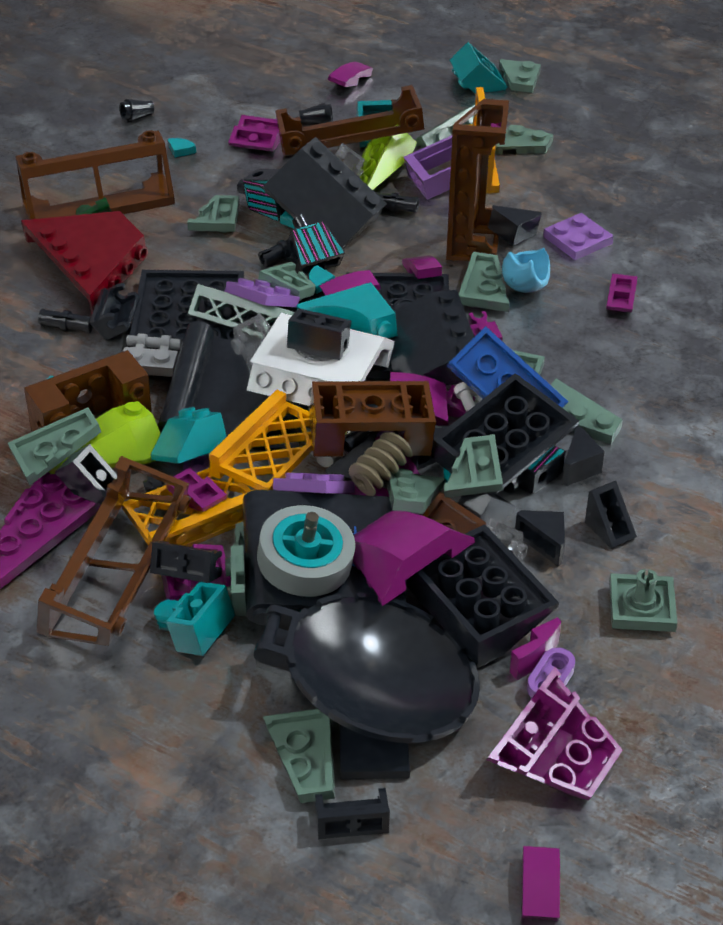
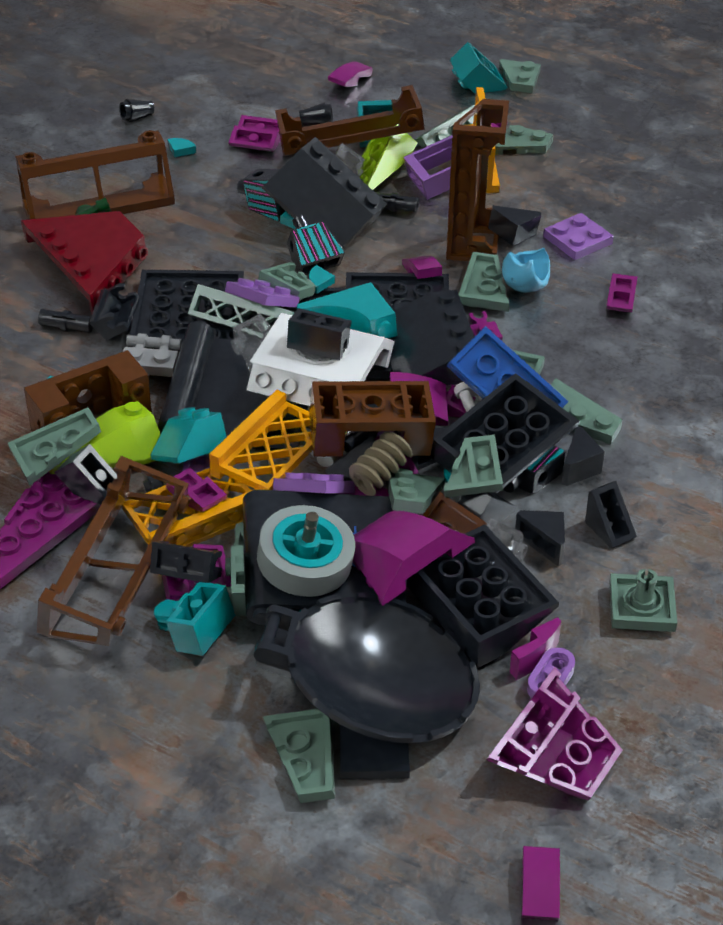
(217, 215): sand green wing -> none
(275, 253): black pin -> none
(349, 281): magenta slope -> none
(352, 817): black hinge -> none

